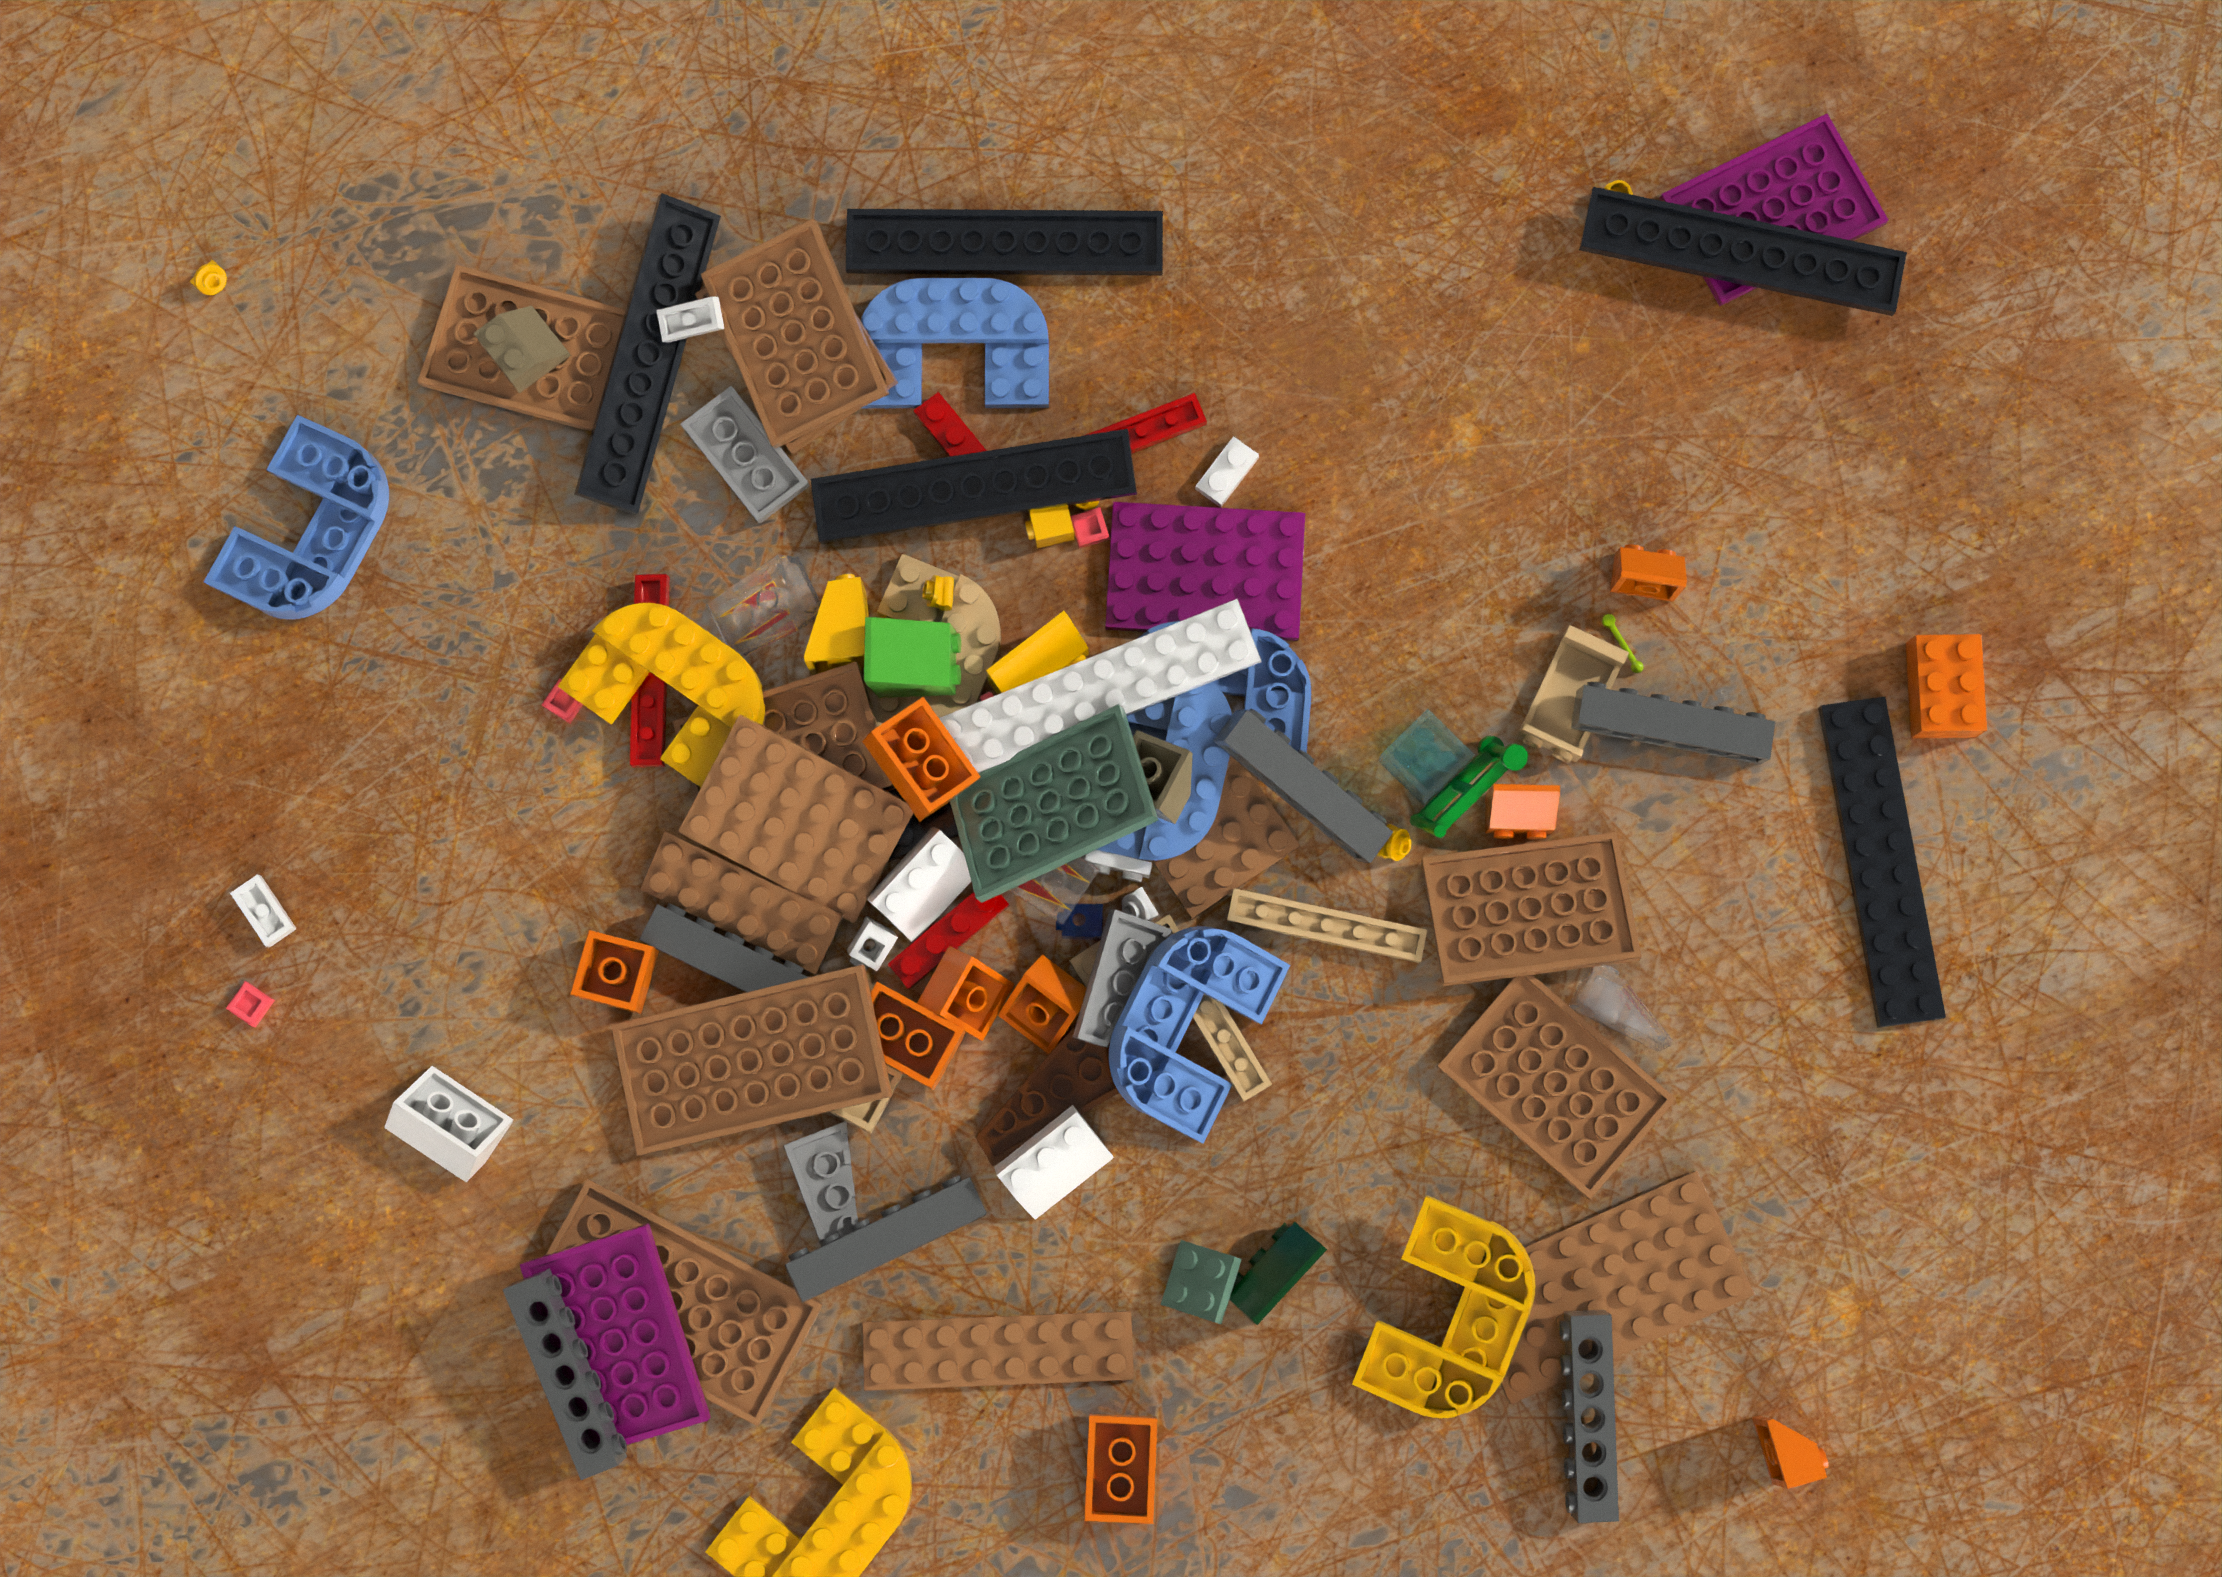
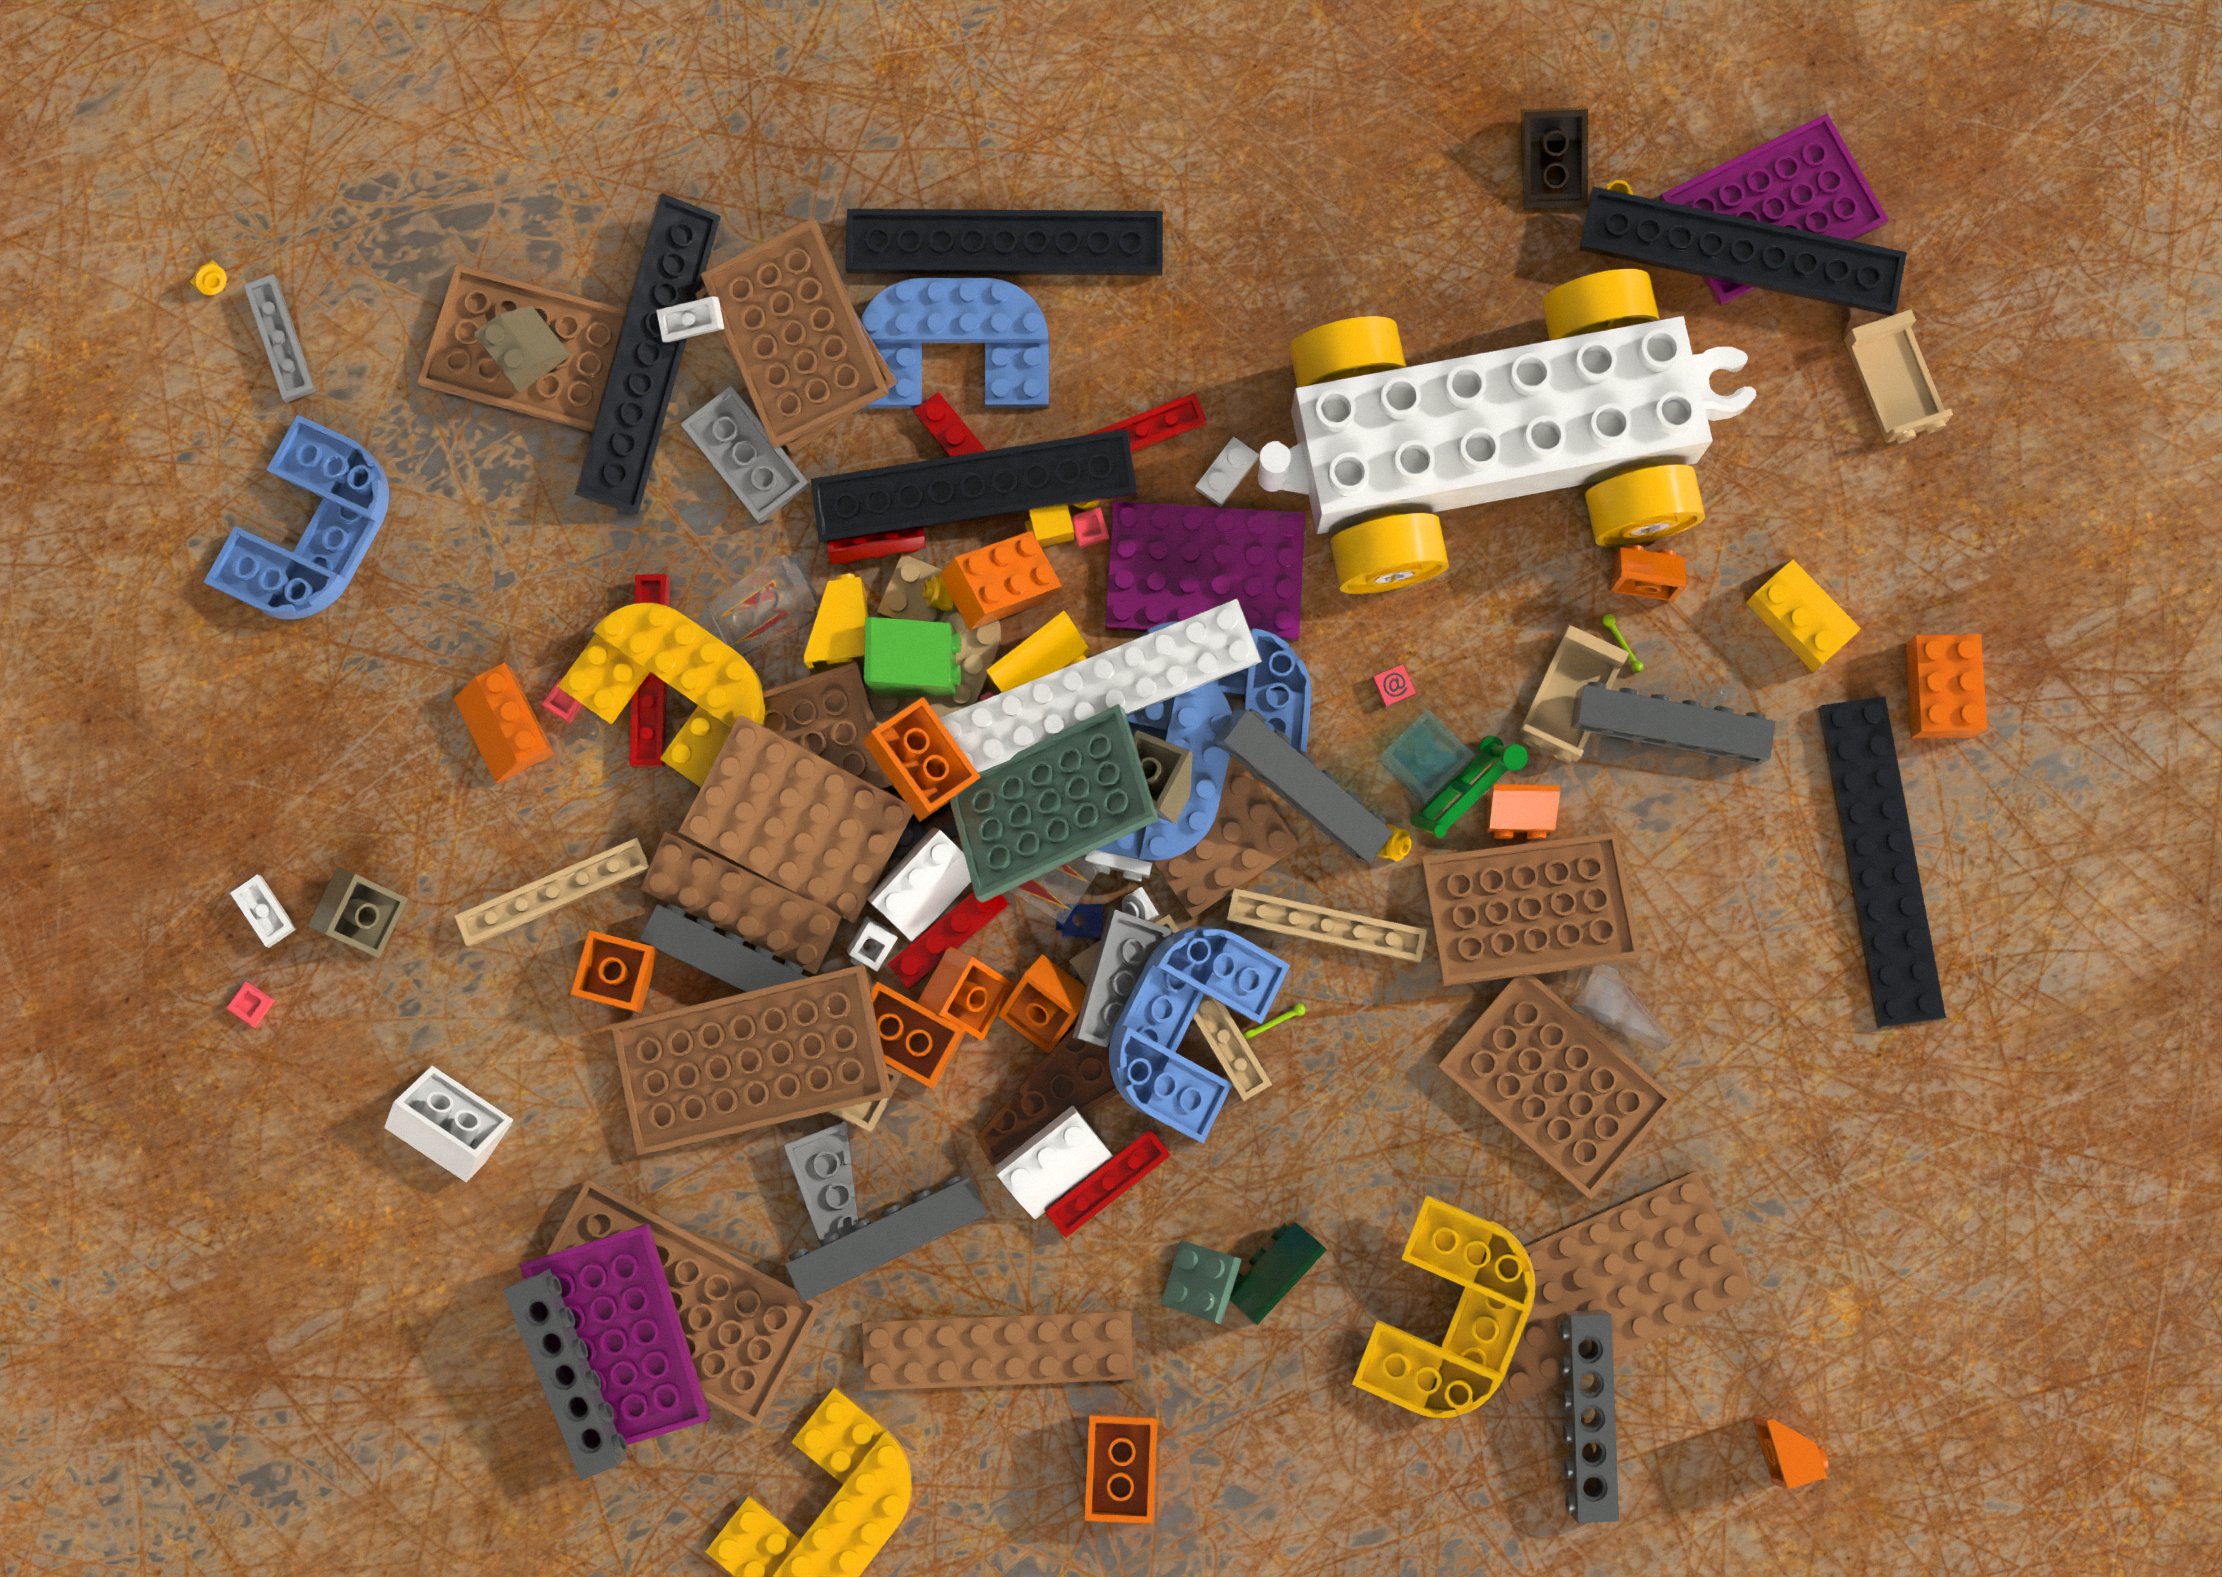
(279, 338): none -> light grey plate
(358, 912): none -> dark tan slope
(502, 723): none -> orange slope
(552, 892): none -> tan plate
(875, 546): none -> red plate
(1000, 580): none -> orange brick
(1108, 1183): none -> red plate
(1298, 1010): none -> lime hinge
(1394, 686): none -> coral tile
(1554, 157): none -> dark brown slope
(1594, 404): none -> white piece
(1803, 615): none -> yellow slope
(1896, 378): none -> tan panel

